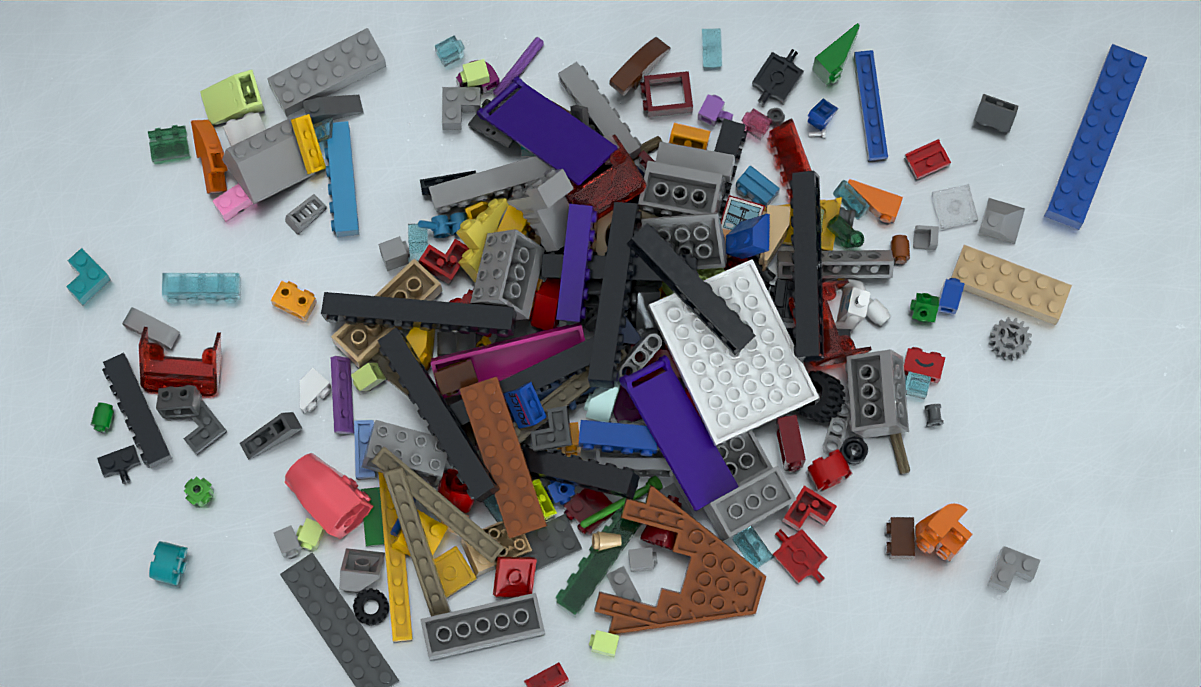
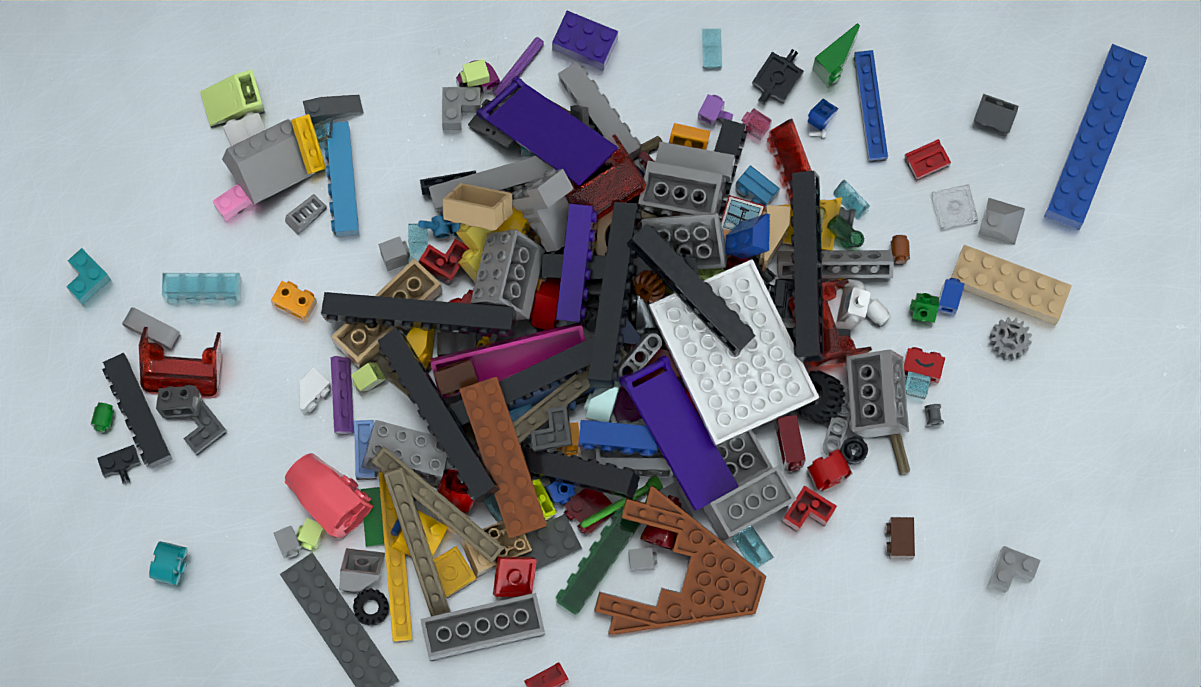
(168, 148): clear green plate -> none
(201, 497): bright green brick -> none
(211, 154): orange slope -> none
(271, 434): dark grey slope -> none
(327, 71): light grey brick -> none
(450, 50): clear light blue brick -> none
(477, 206): none -> tan piece
(525, 405): blue panel -> none
(585, 40): none -> dark purple brick
(604, 643): yellowish green brick -> none
(605, 540): tan cone -> none
(622, 584): light grey plate -> none
(638, 66): reddish brown slope -> none
(648, 286): none -> reddish brown gear
(653, 111): dark red window -> none
(780, 116): dark grey plate -> none
(799, 556): red plate -> none
(882, 203): orange slope -> none
(925, 237): light grey panel -> none
(943, 532): orange piece -> none

